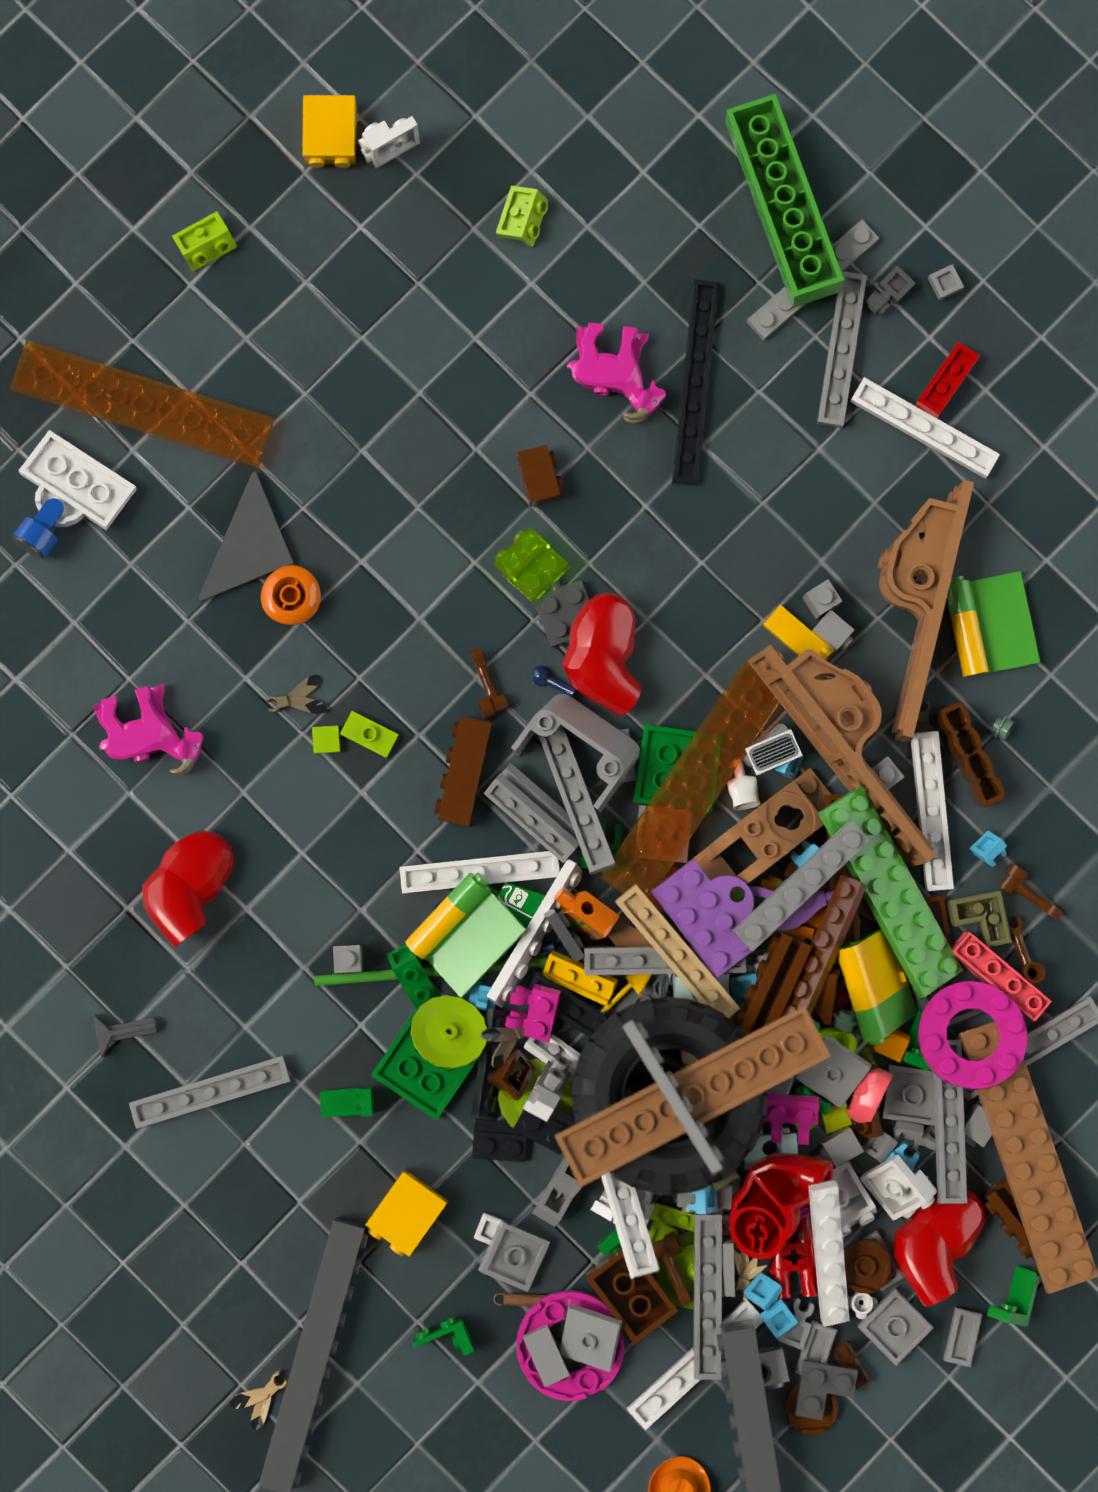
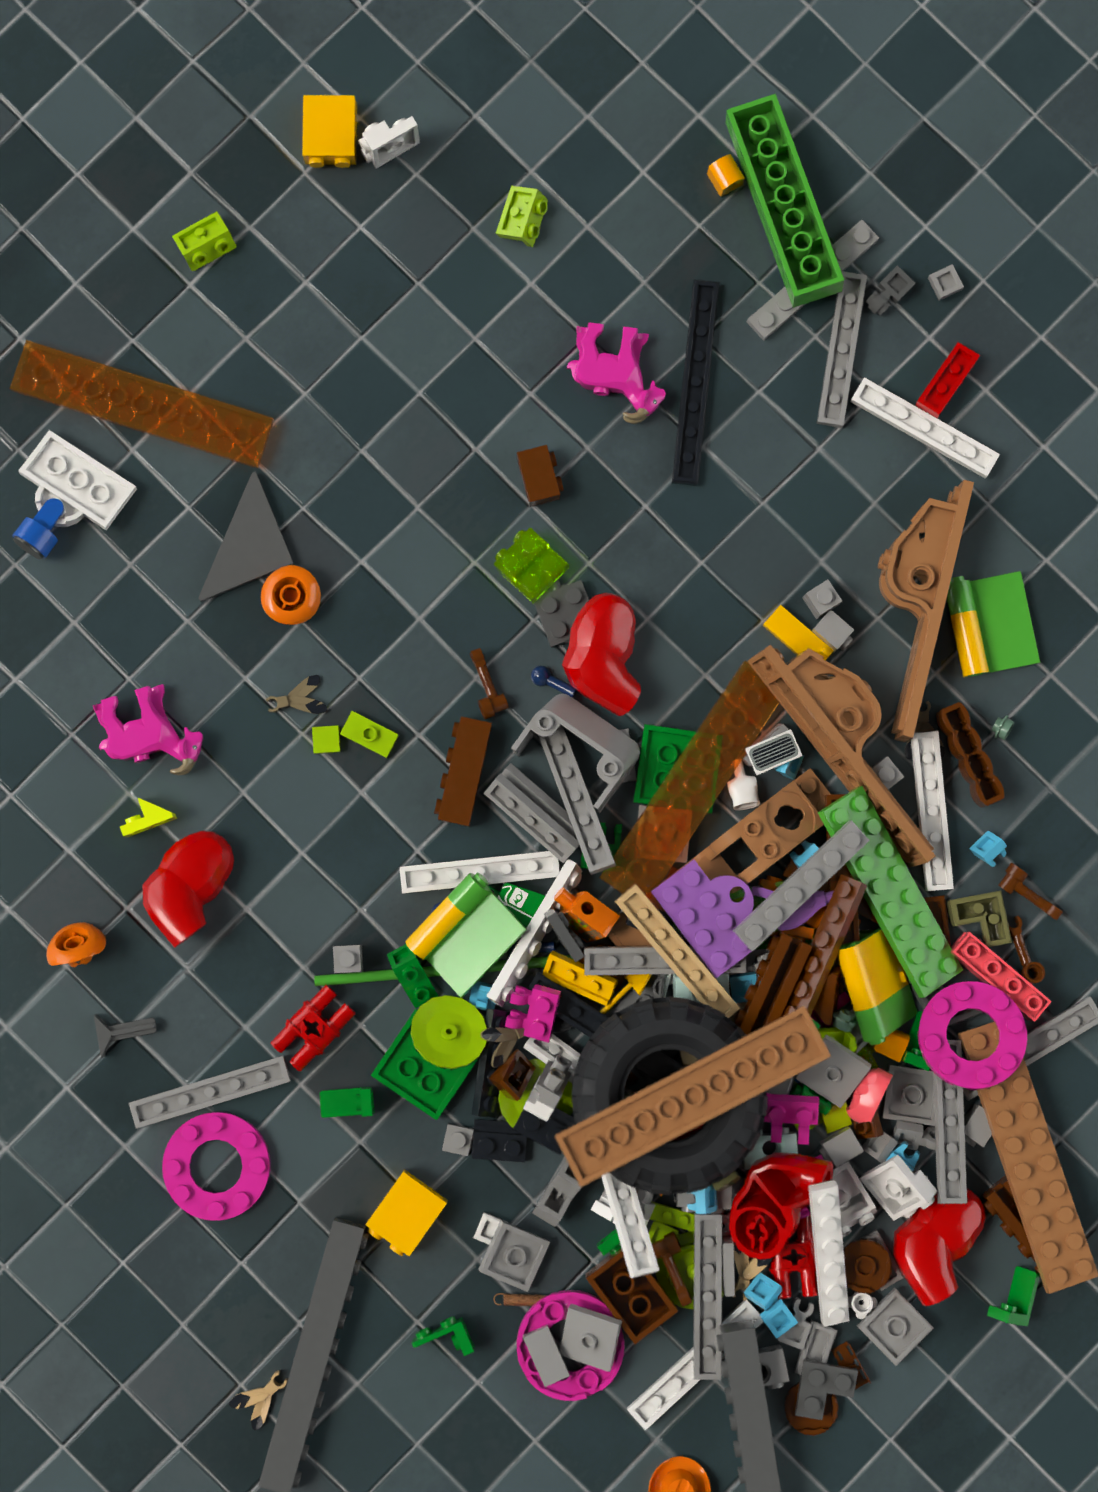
(75, 944): none -> orange hat
(152, 818): none -> neon yellow slope
(254, 1160): none -> dark pink plate
(314, 1042): none -> red pin
(457, 1139): none -> light grey plate
(679, 1105): light grey plate -> none
(725, 175): none -> light orange piece
(962, 1336): light grey tile -> none

